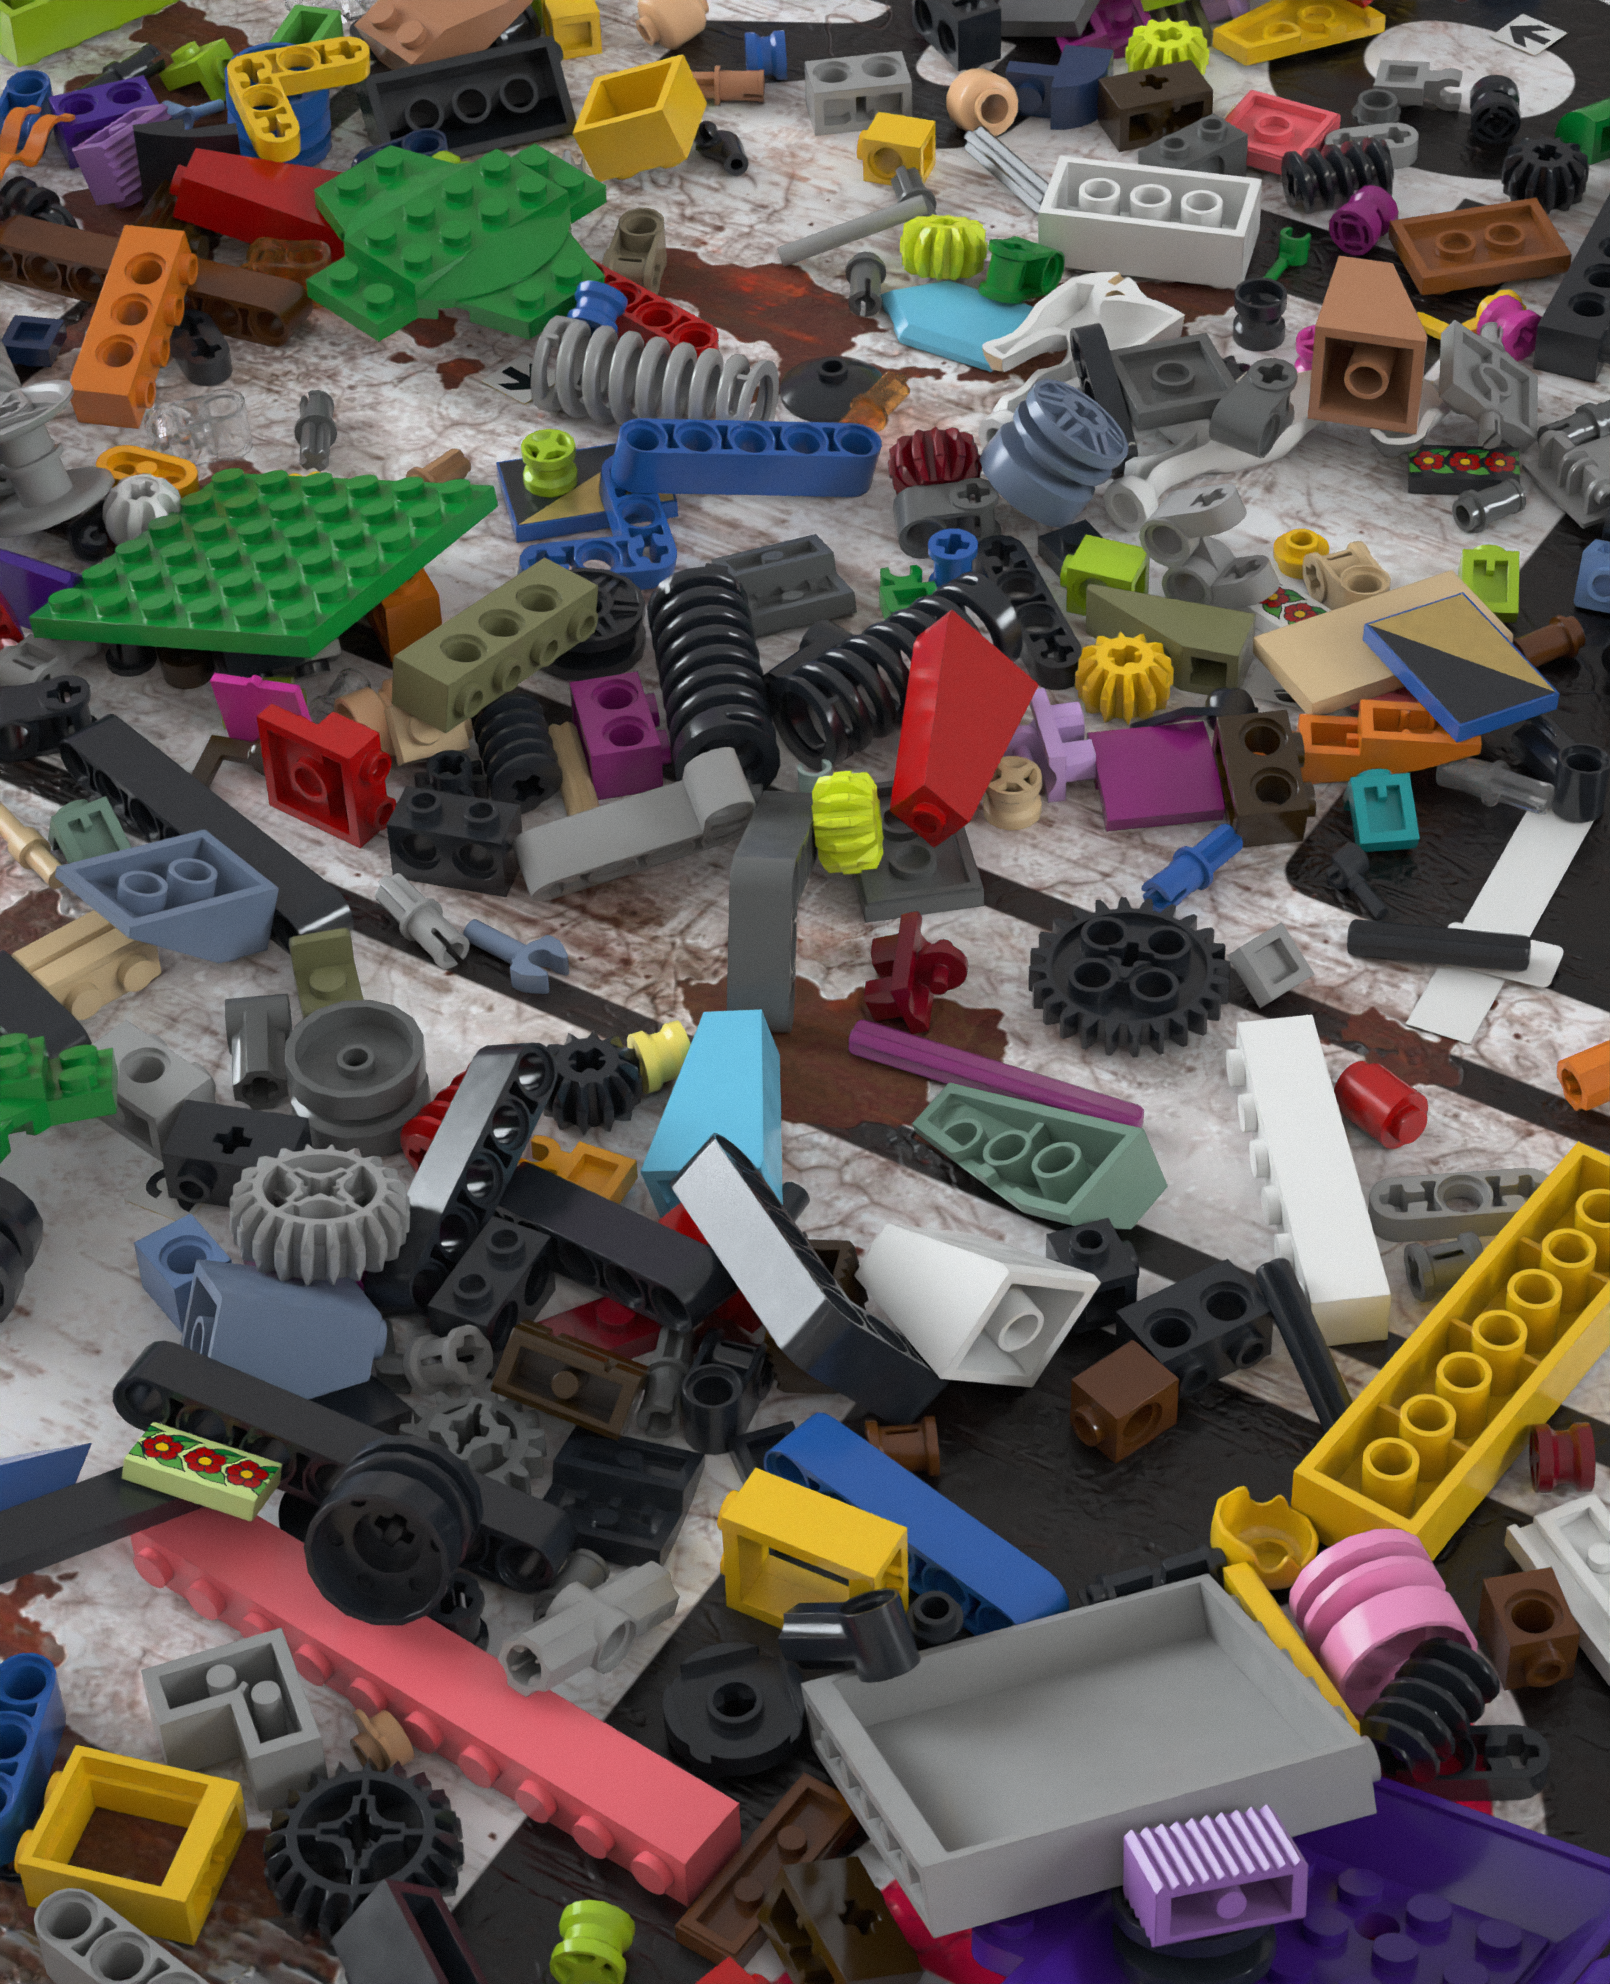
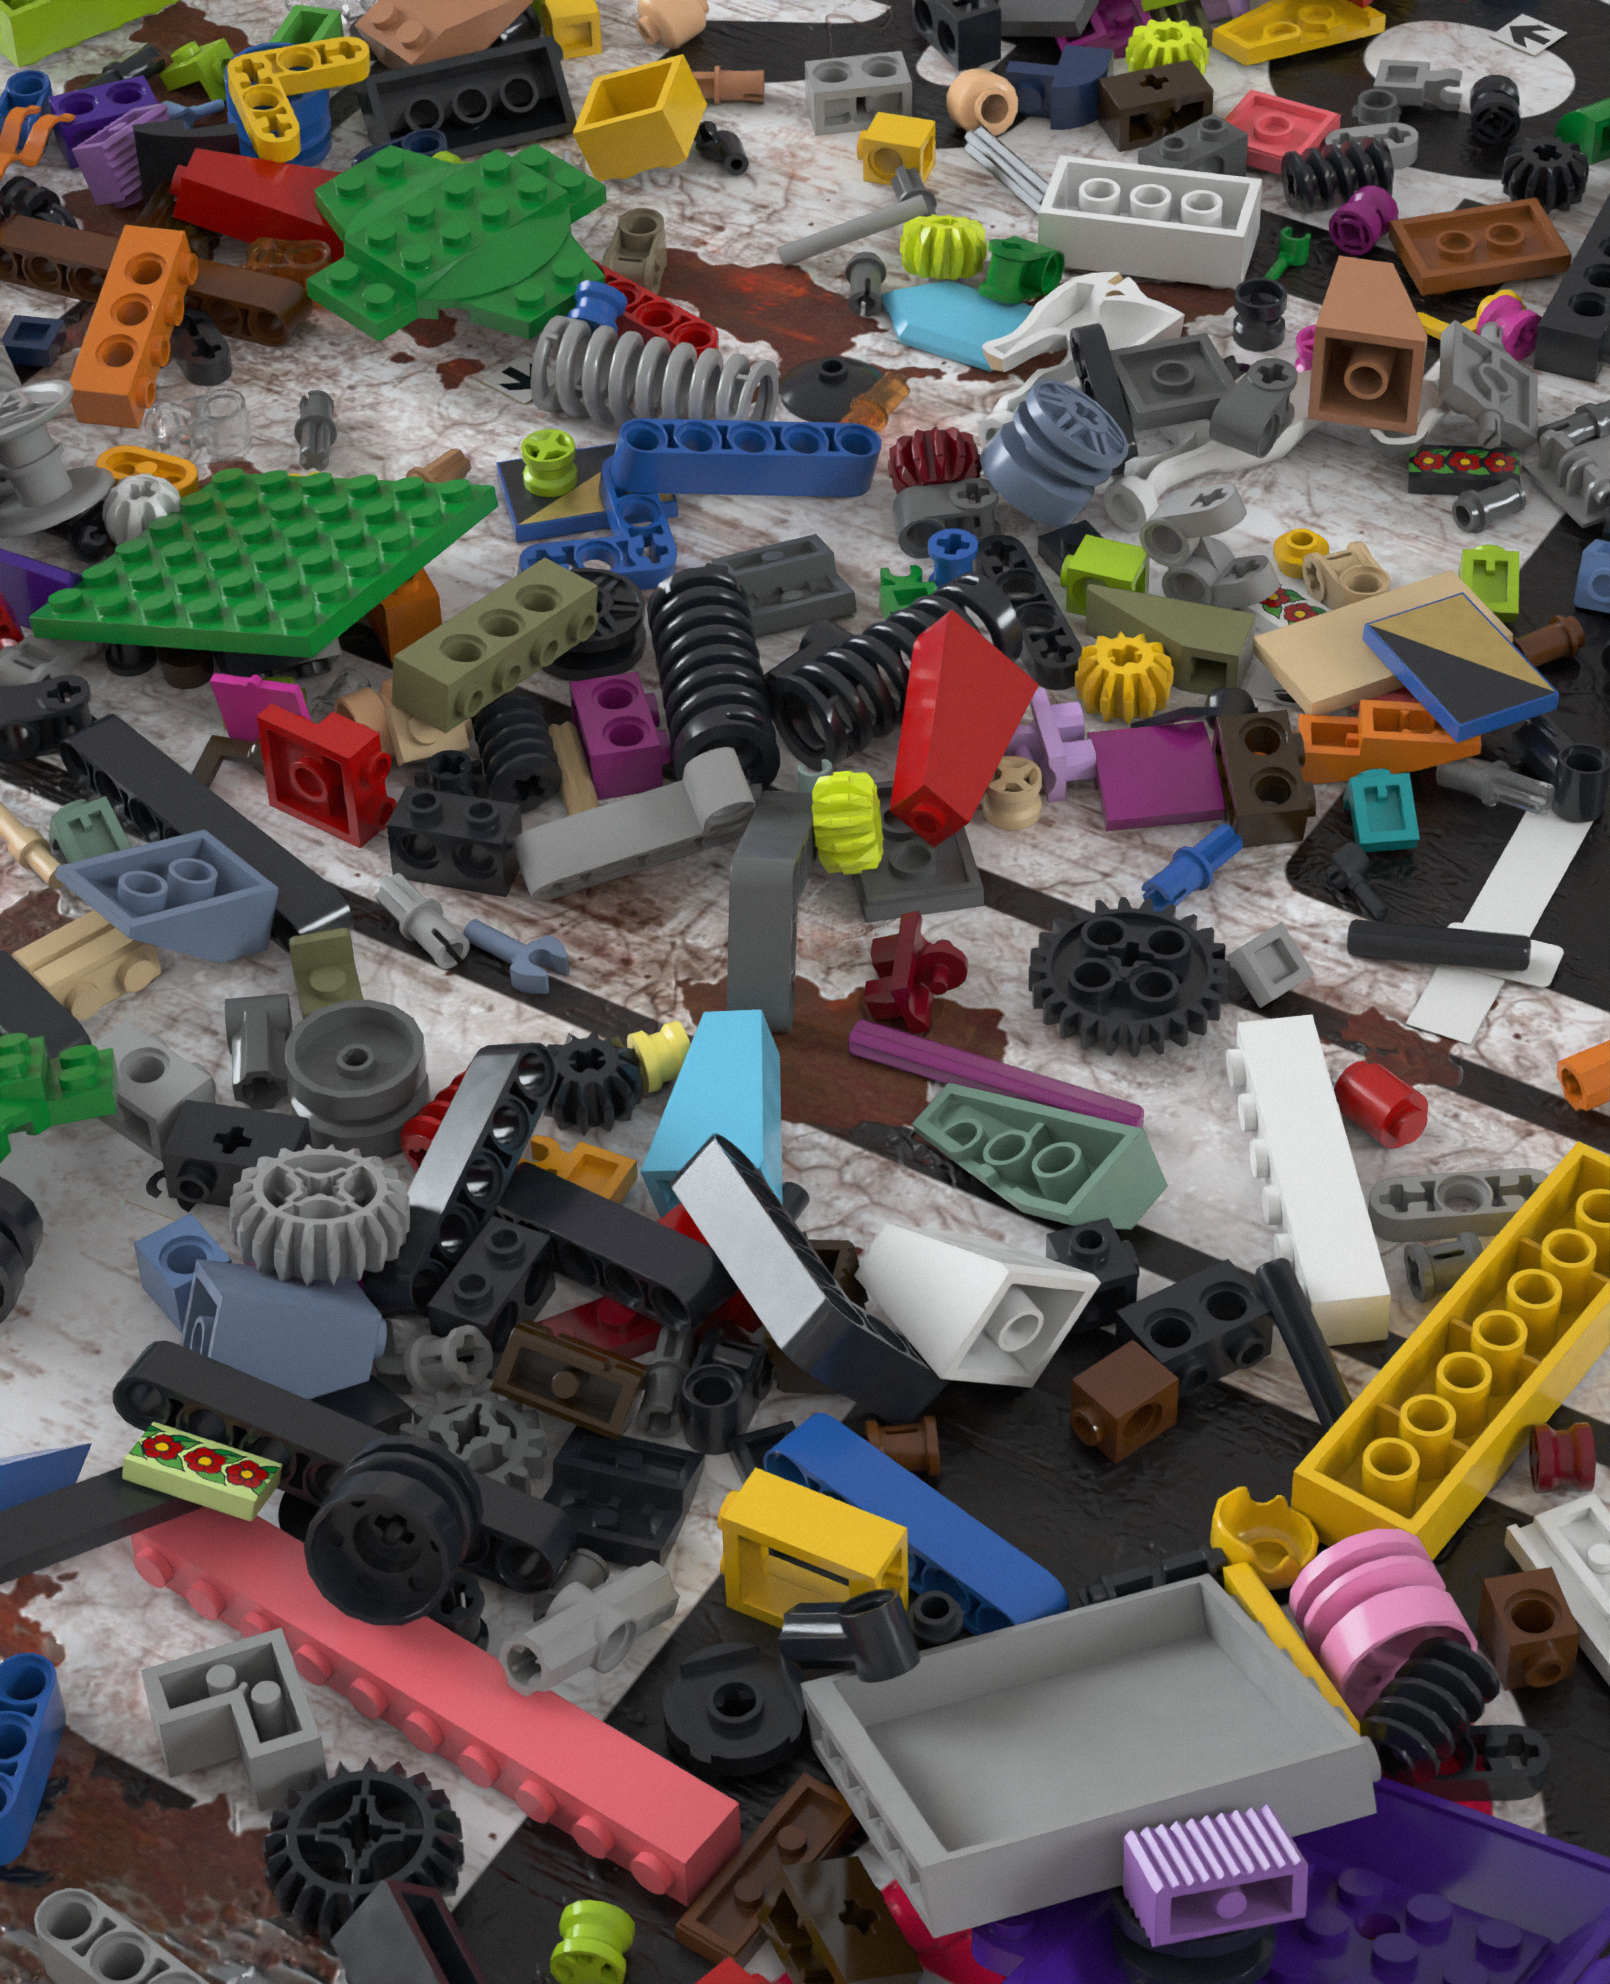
(96, 1778): yellow window -> none
(380, 1740): medium nougat plate -> none
(767, 54): blue wheel -> none

